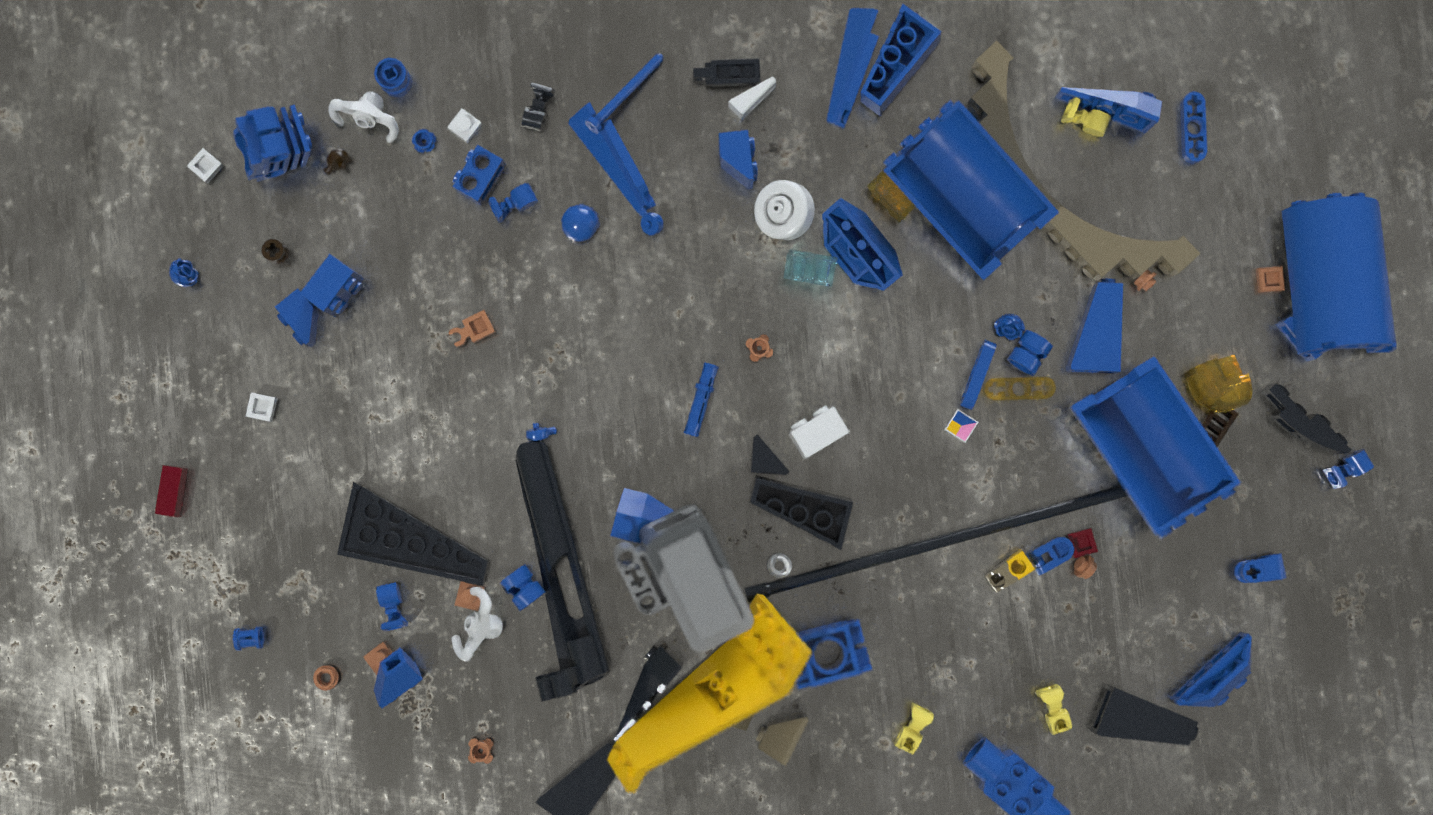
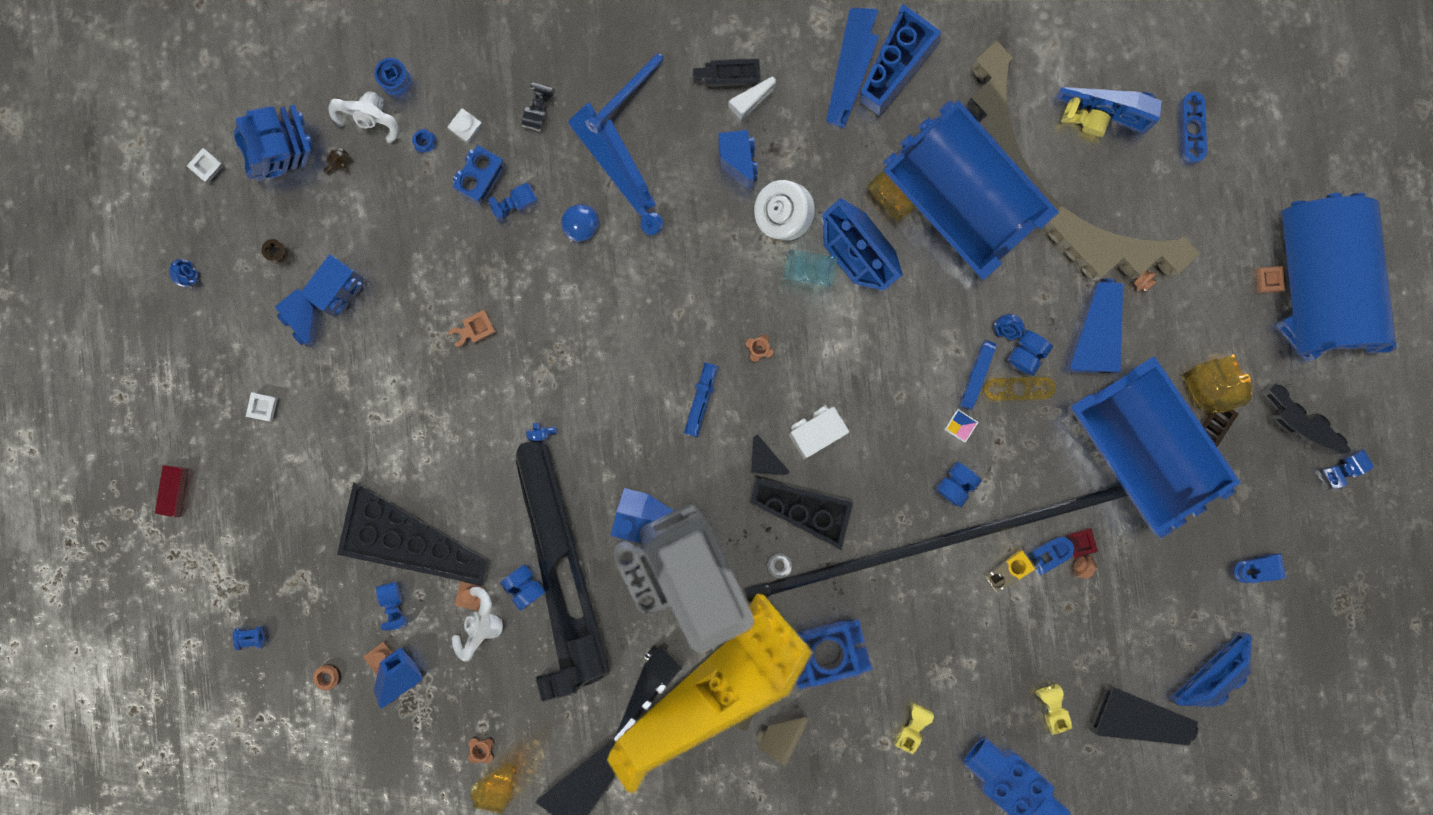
(495, 787): none -> clear yellow slope
(959, 484): none -> blue wheel

